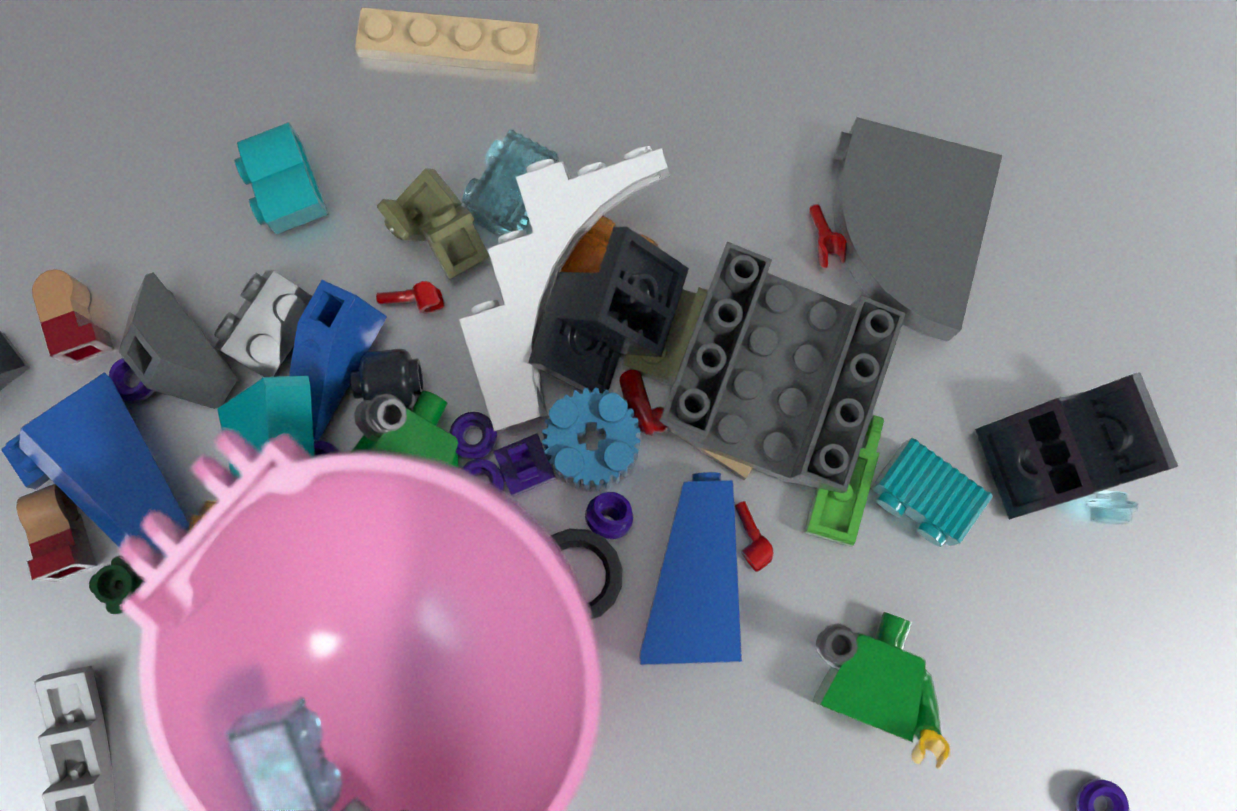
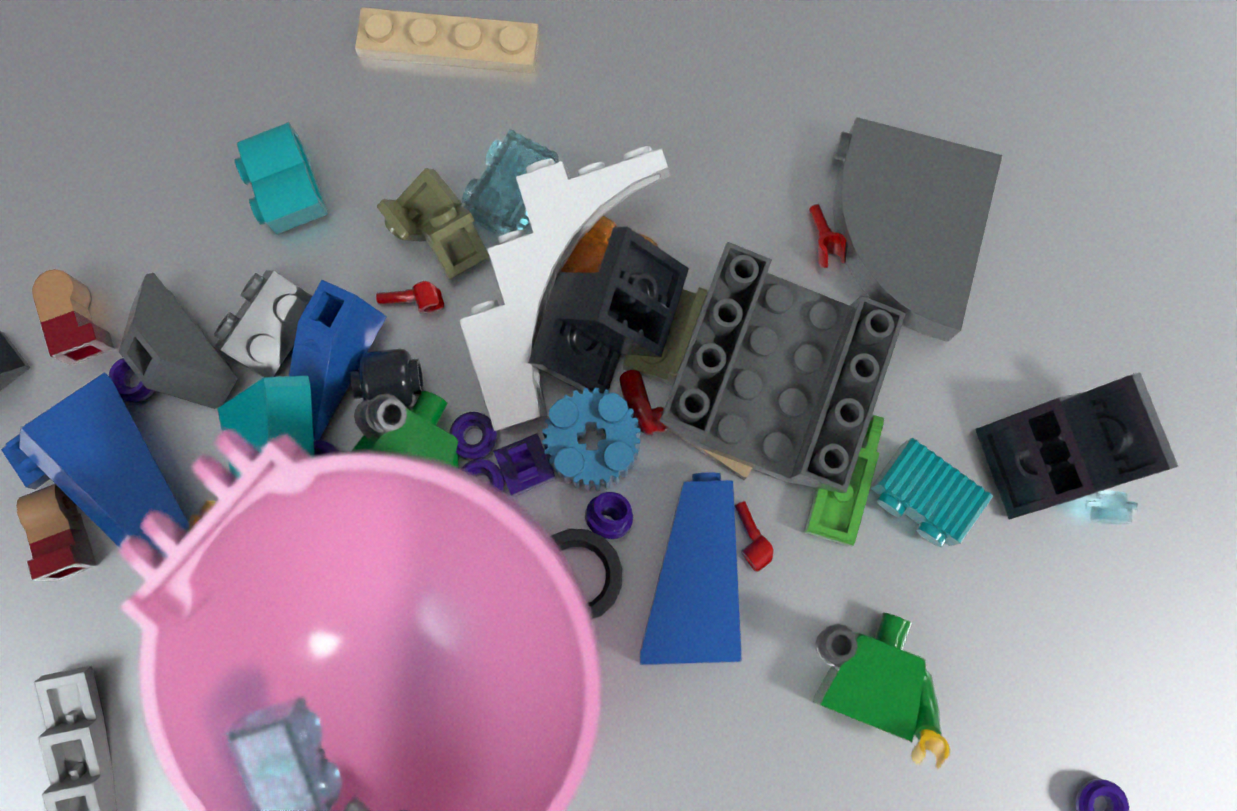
(104, 581): dark green plate -> none

